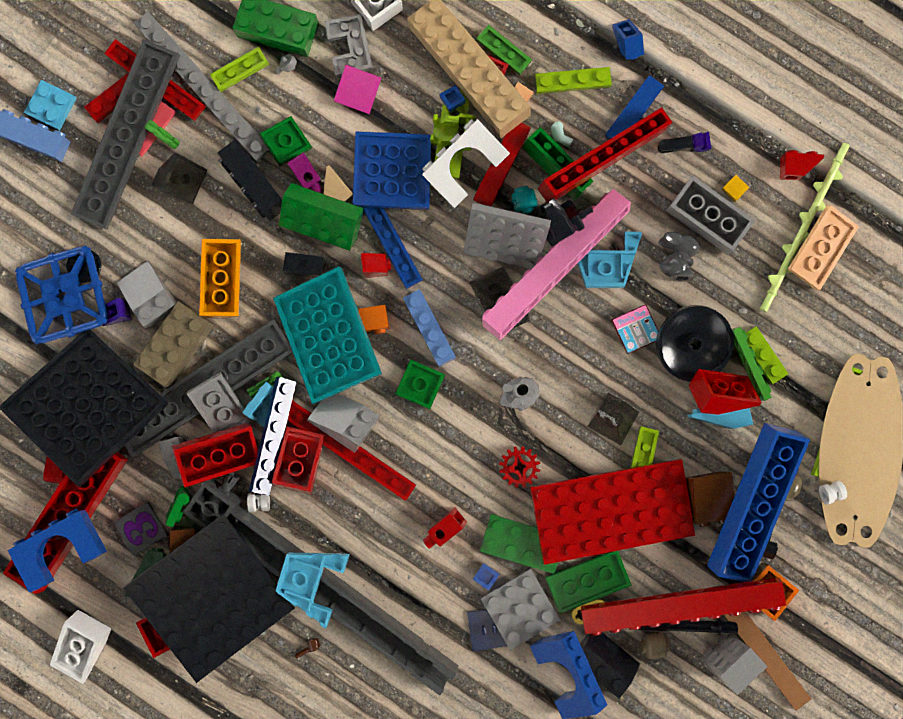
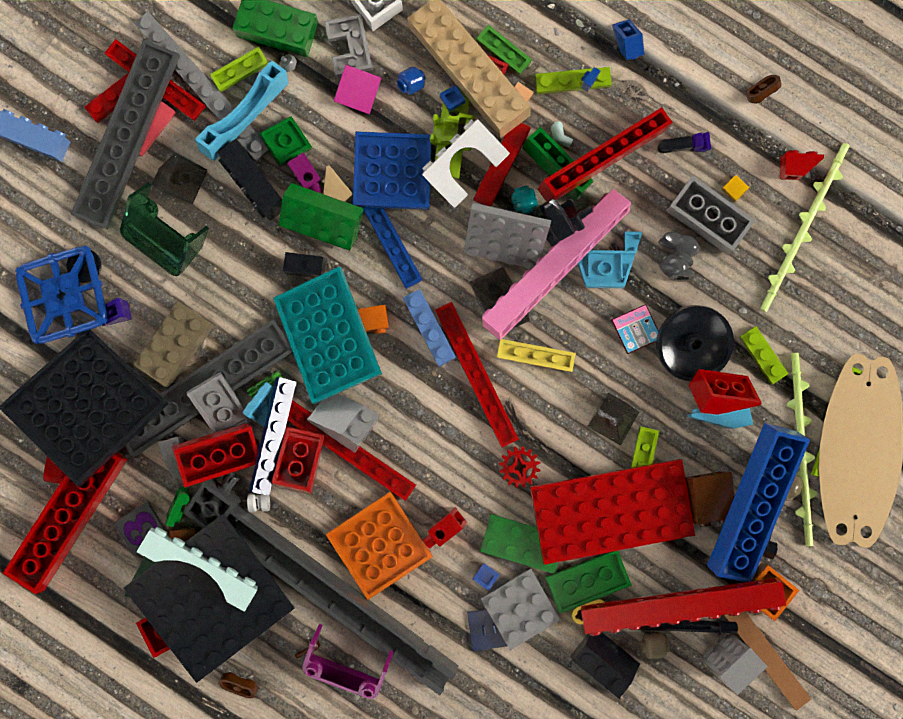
(29, 553): blue arch -> none
(50, 105): medium azure plate -> none
(79, 646): white slope -> none
(147, 295): light grey slope -> none
(155, 237): none -> clear green windscreen
(160, 547): none -> light aqua arch
(162, 134): bright green axle -> none
(220, 278): light orange slope -> none
(237, 685): none -> reddish brown plate
(264, 90): none -> medium azure arch
(301, 580): medium azure wing -> none
(340, 675): none -> magenta windscreen
(375, 265): red slope -> none
(379, 545): none -> orange plate
(411, 80): none -> blue head
(420, 384): green plate -> none
(476, 374): none -> red plate
(520, 393): light grey animal -> none
(536, 355): none -> light yellow plate
(566, 650): blue arch -> none
(589, 78): none -> blue plate
(636, 107): blue tile -> none
(752, 369): bright green plate -> none
(763, 89): none -> reddish brown plate
(801, 422): none -> yellowish green plant
(823, 247): light nougat plate -> none
(833, 492): white wheel -> none

